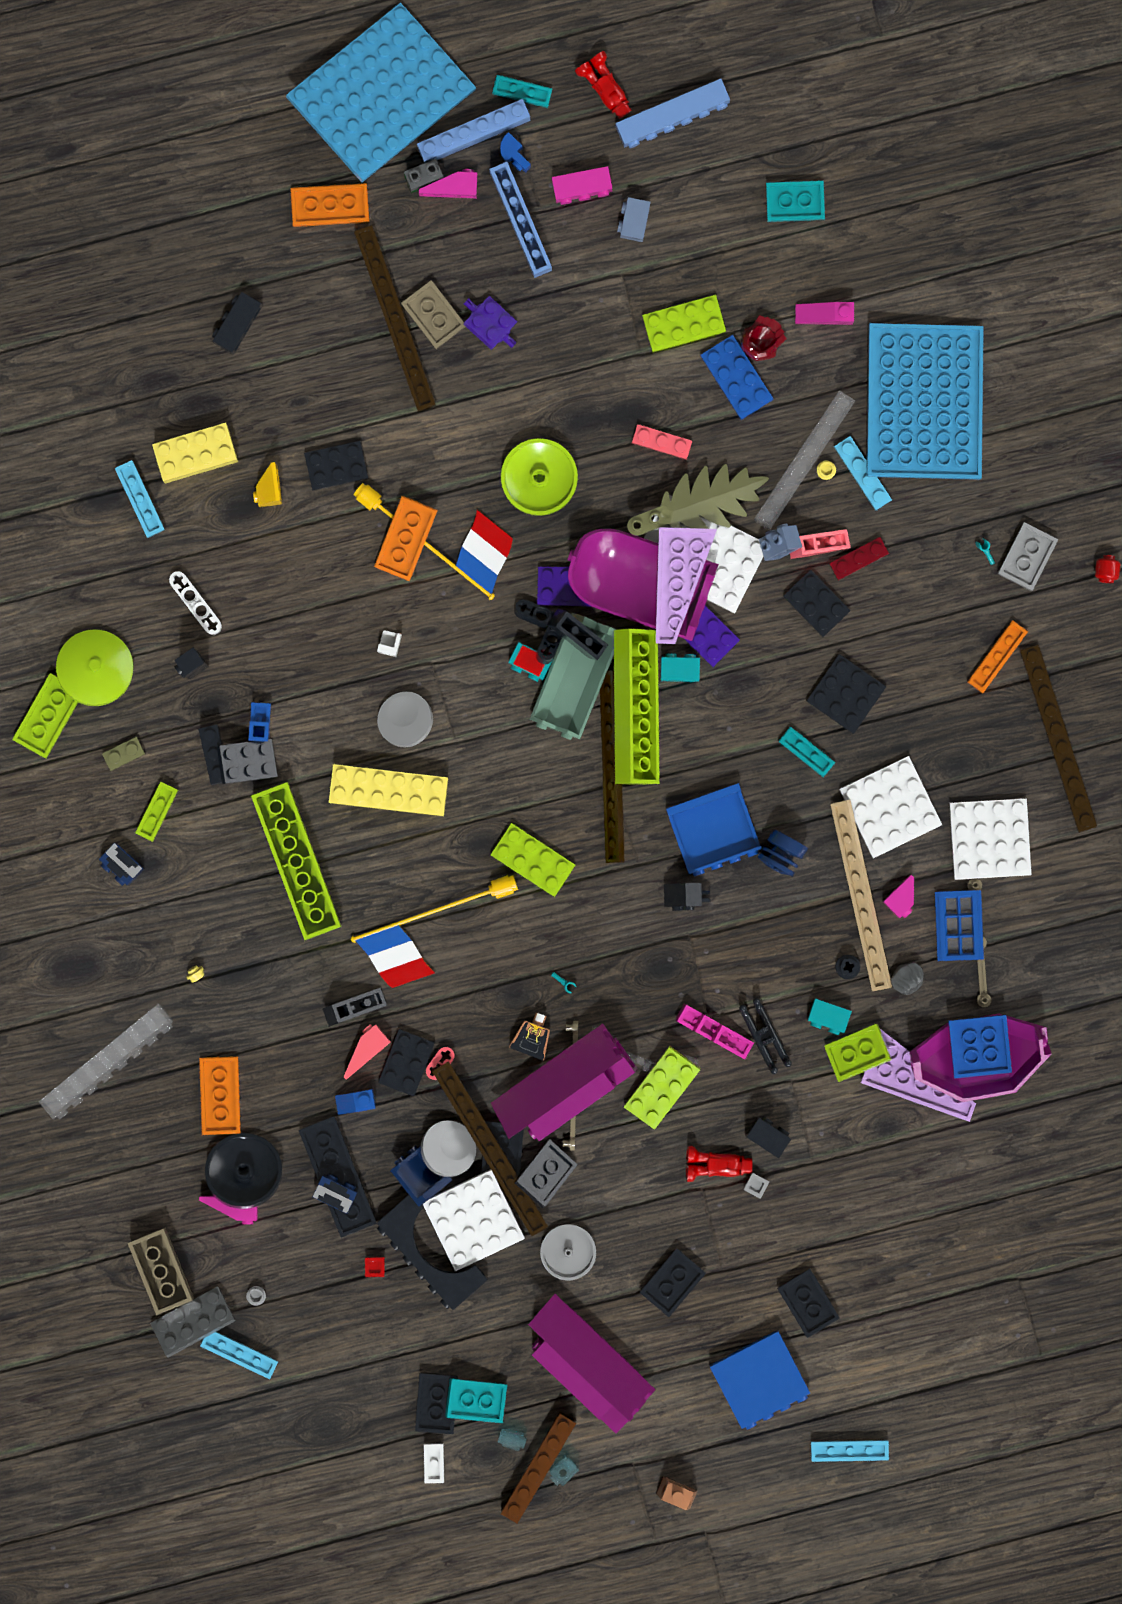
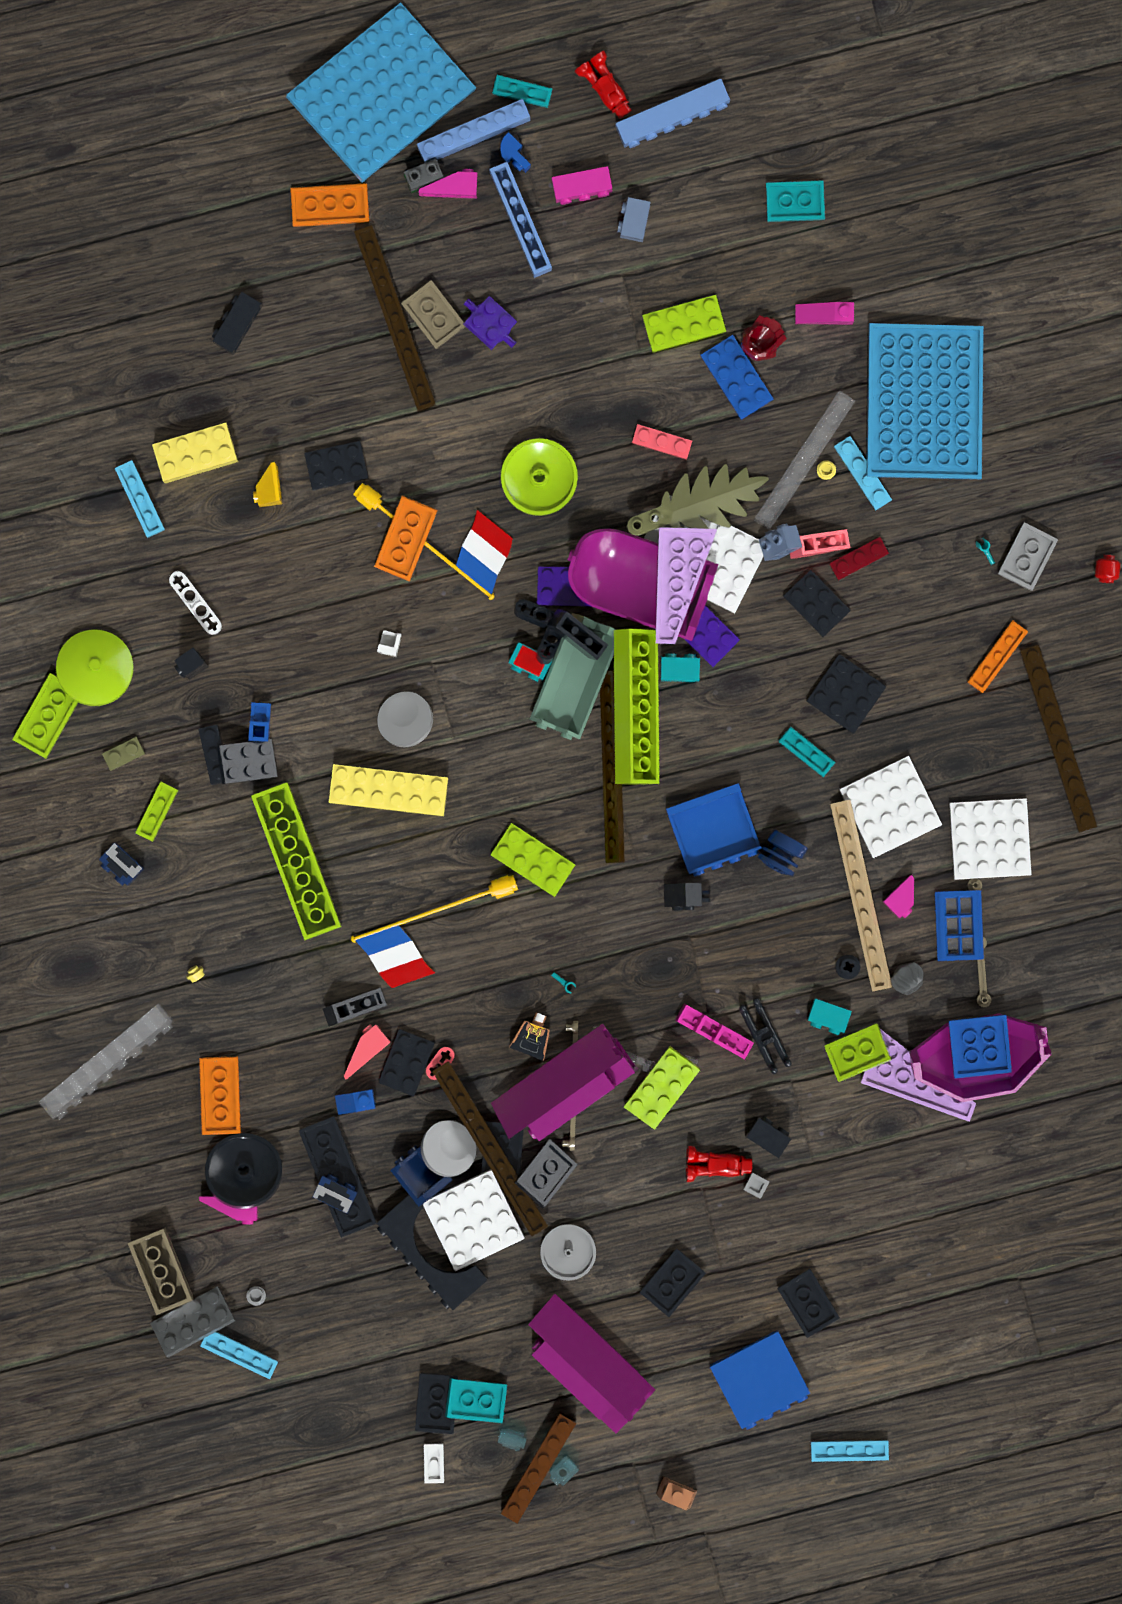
(374, 1266): red plate -> none

